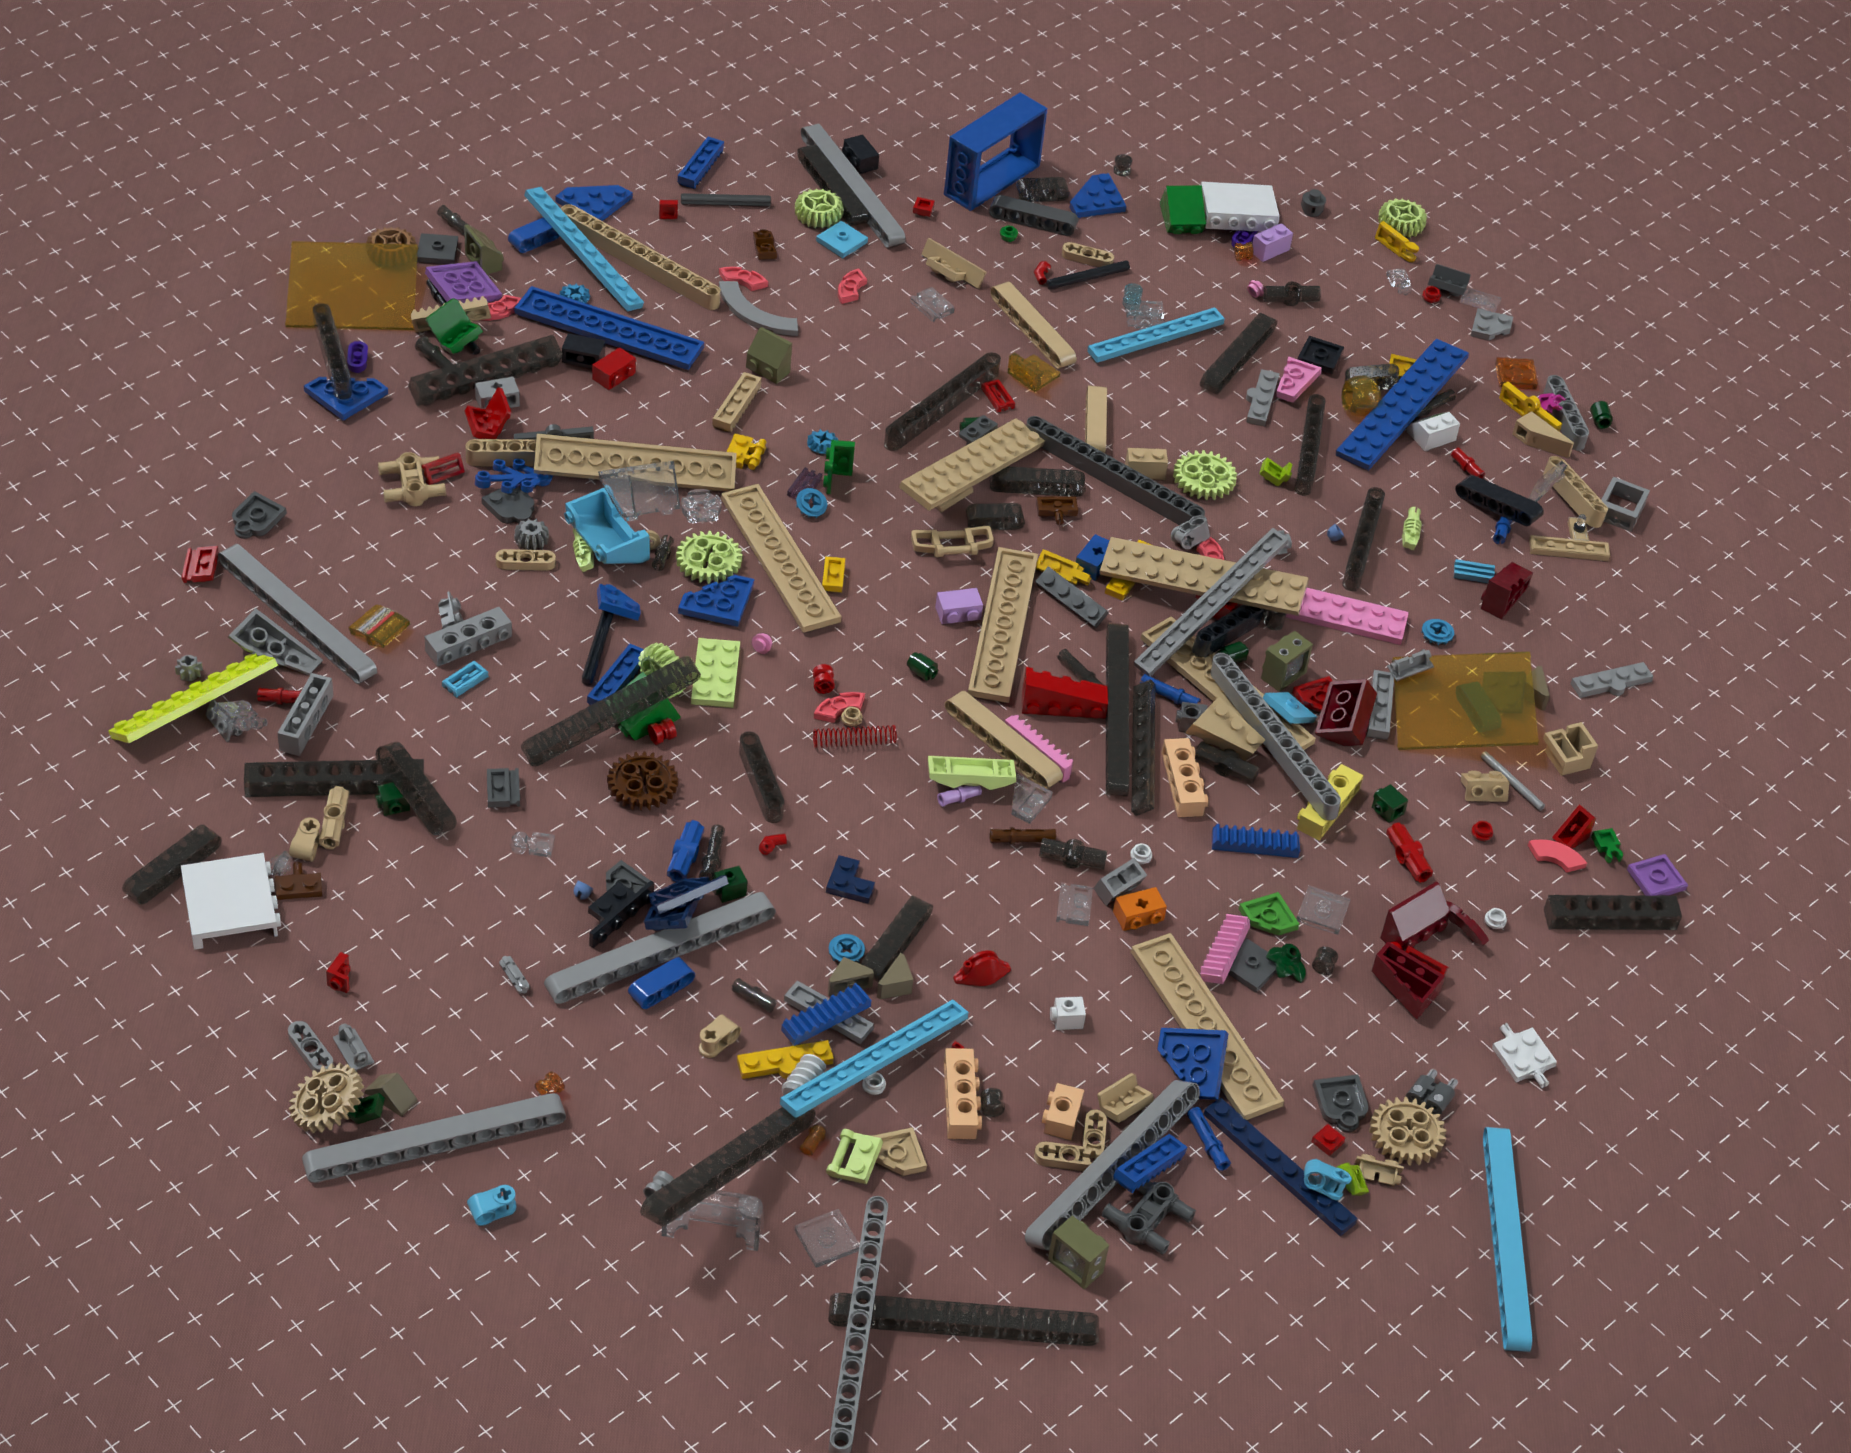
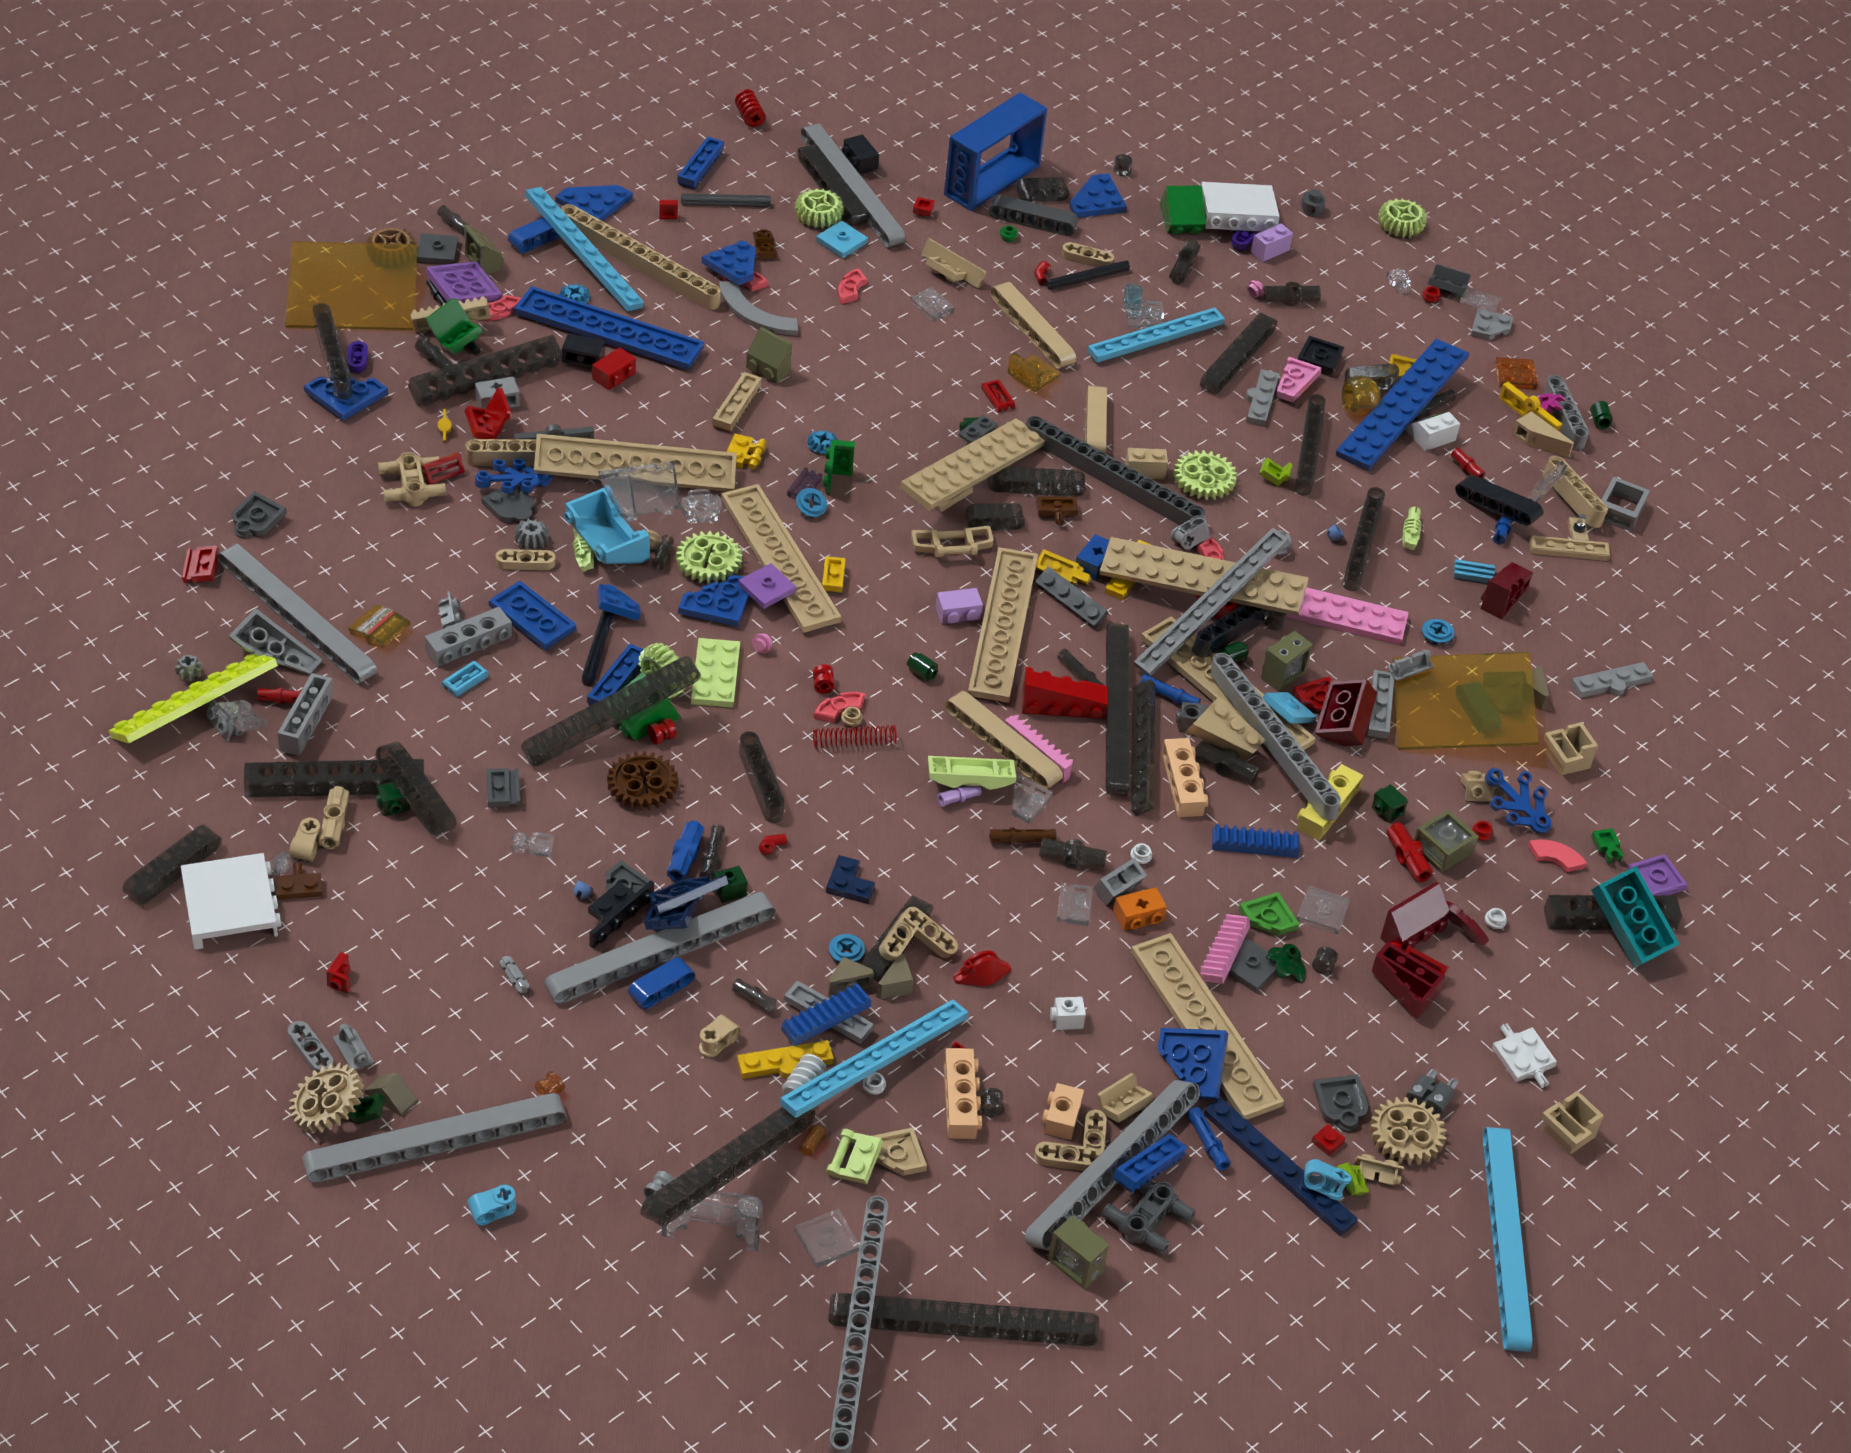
(444, 425): none -> yellow piece
(533, 615): none -> blue plate
(733, 262): none -> blue plate
(750, 108): none -> red piece
(767, 585): none -> medium lavender plate
(911, 928): none -> tan beam
(941, 401): clear smoke beam -> none
(1185, 261): none -> clear smoke piece
(1243, 251): clear orange wheel -> none
(1396, 242): yellow hinge -> none
(1446, 840): none -> piece
(1513, 781): light grey bar -> none
(1520, 802): none -> blue plant
(1572, 1122): none -> tan plate
(1576, 828): red slope -> none
(1635, 916): none -> teal brick

